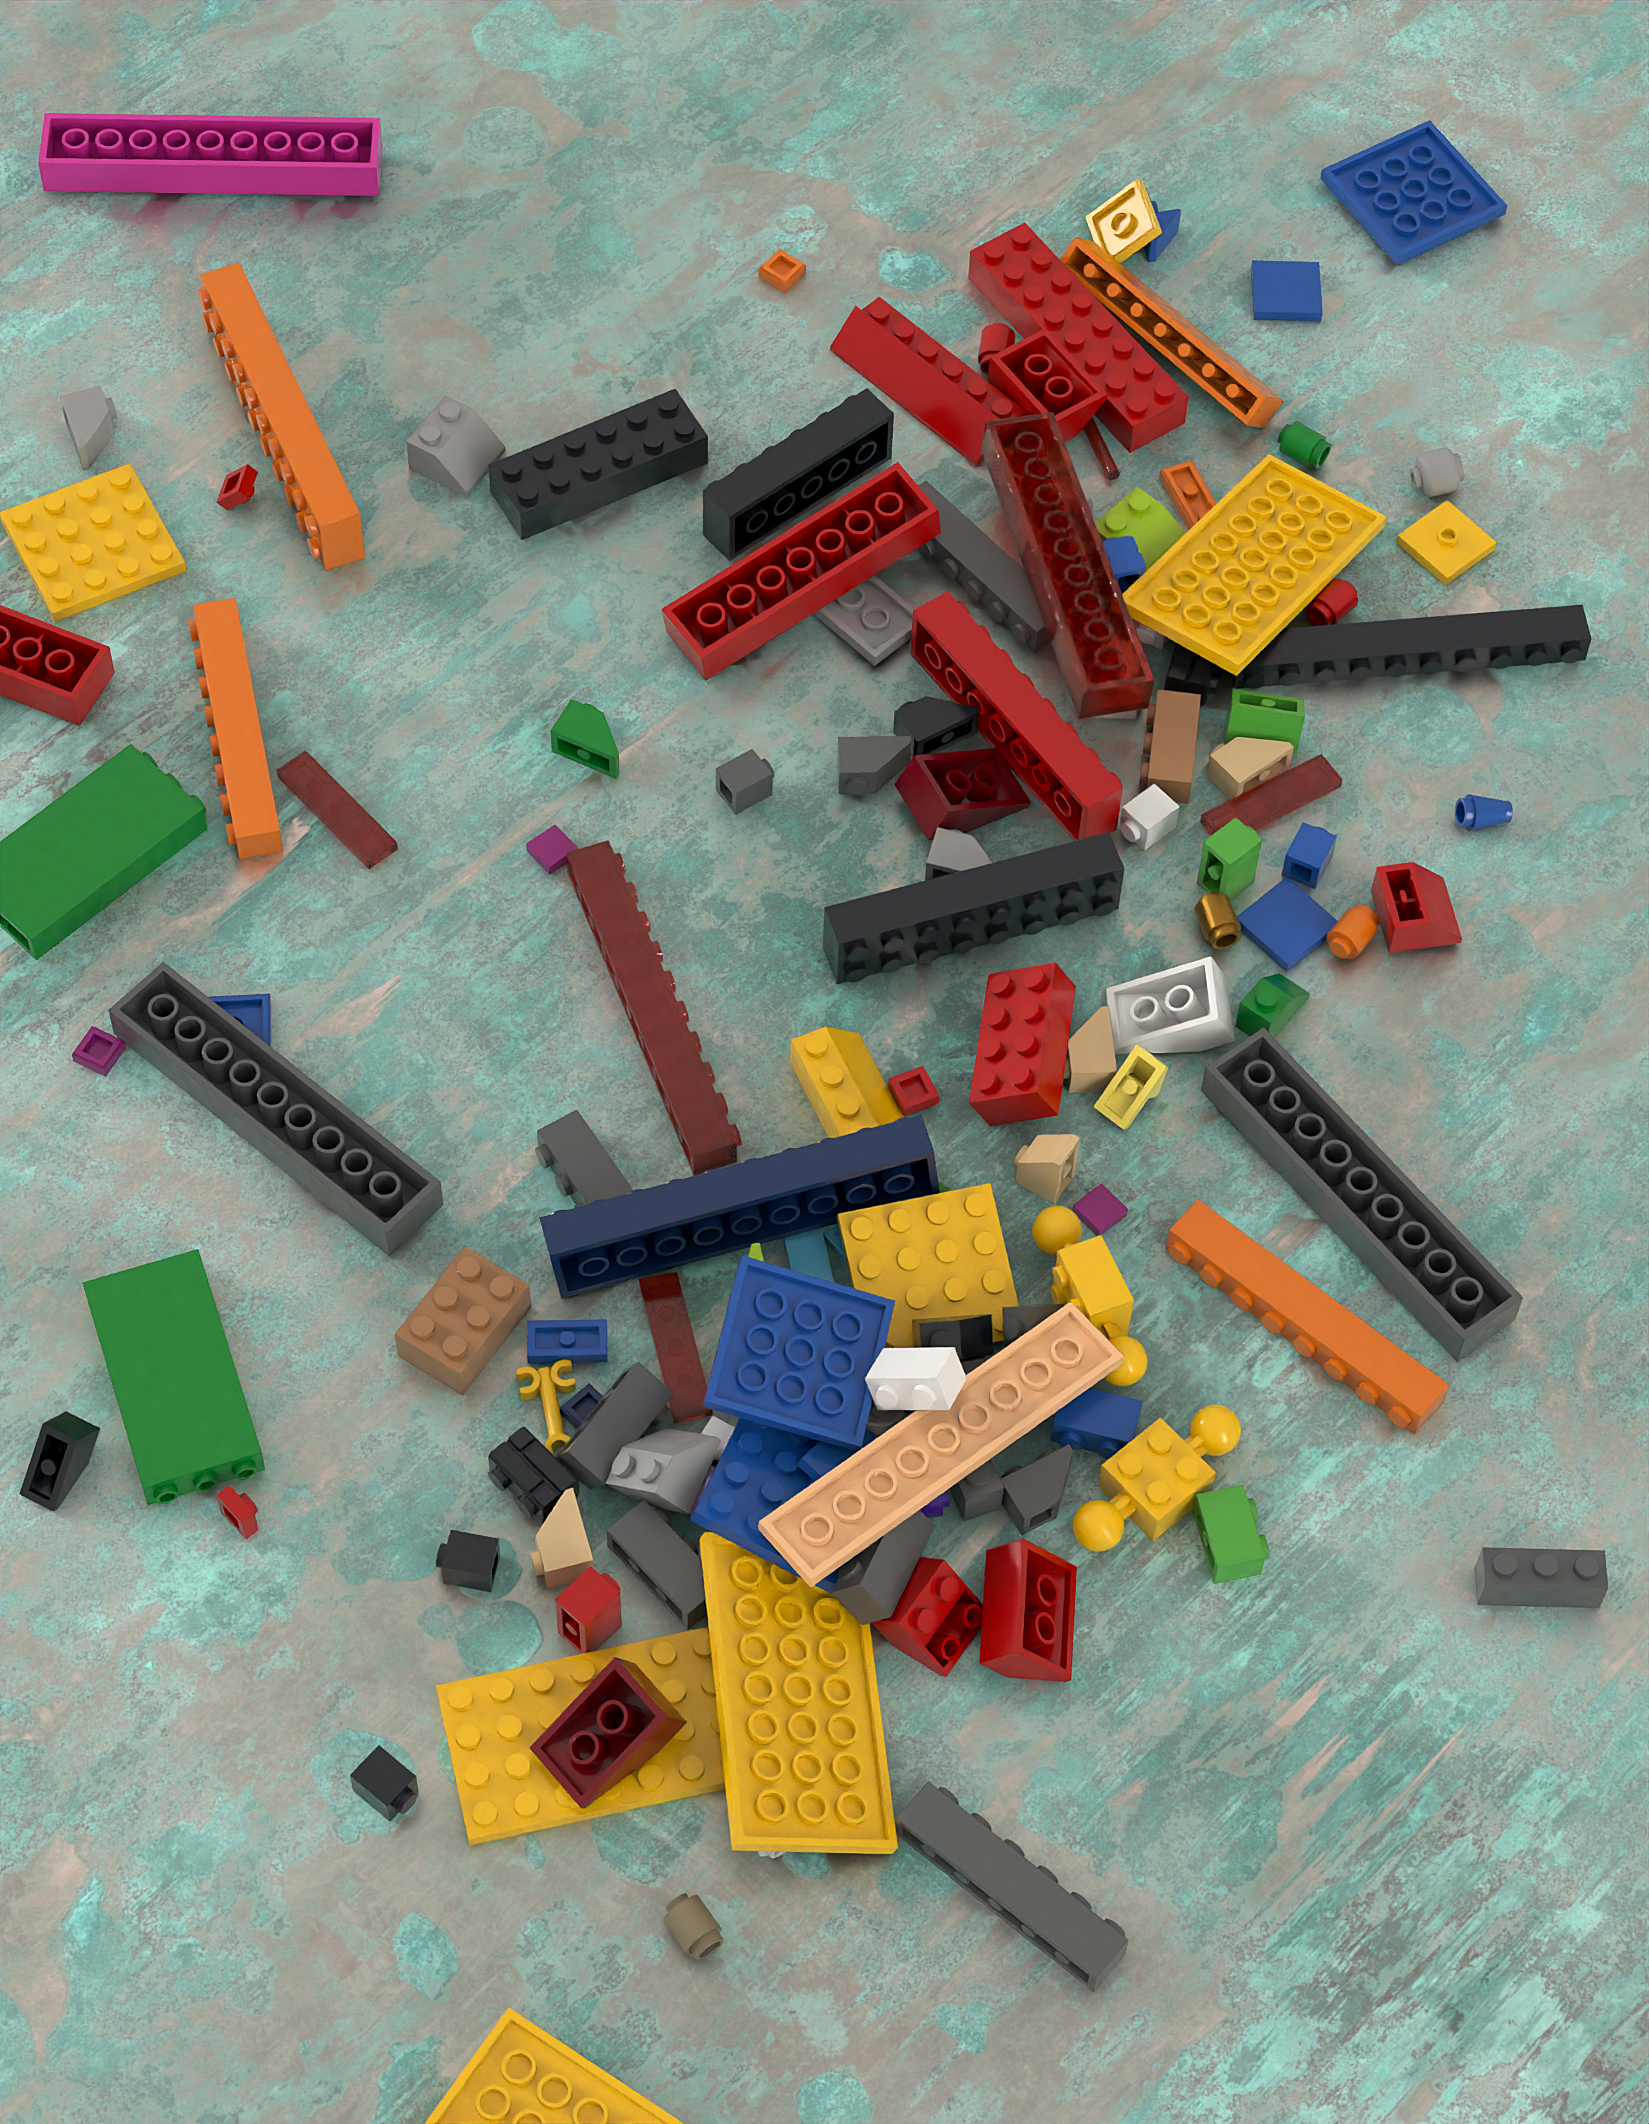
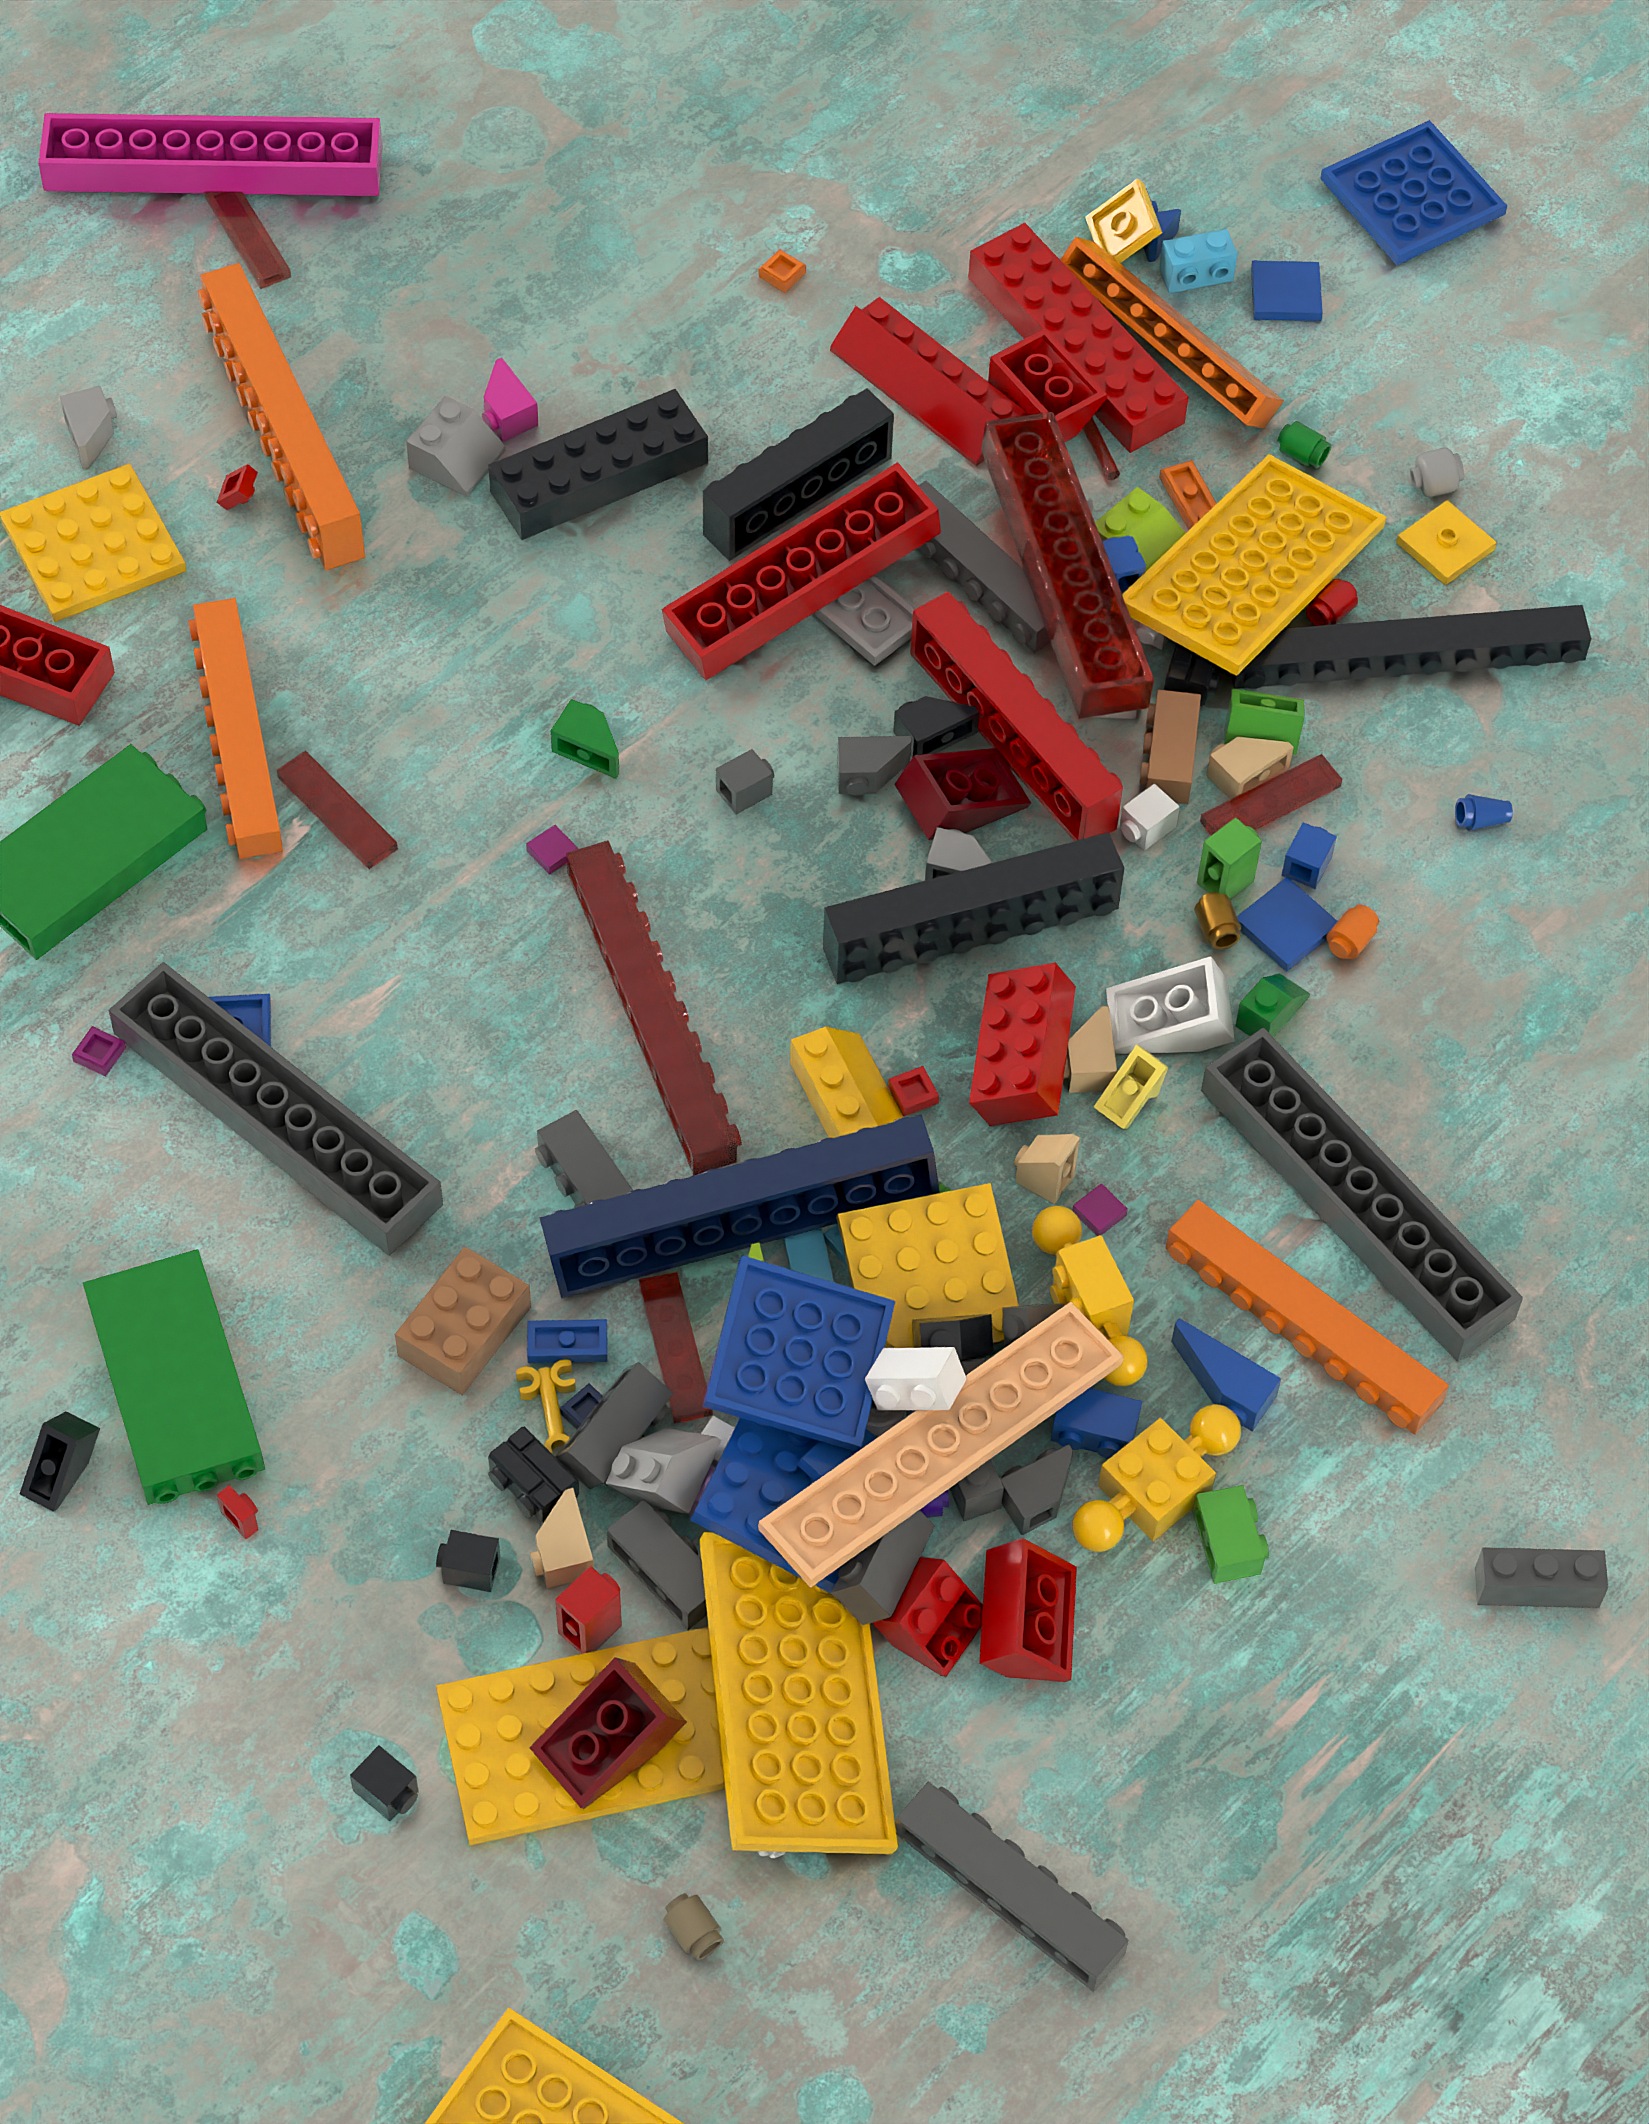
(249, 237): none -> clear red tile
(508, 403): none -> dark pink slope
(993, 340): red brick -> none
(1198, 261): none -> medium azure brick
(1226, 1374): none -> blue slope
(1413, 908): red slope -> none

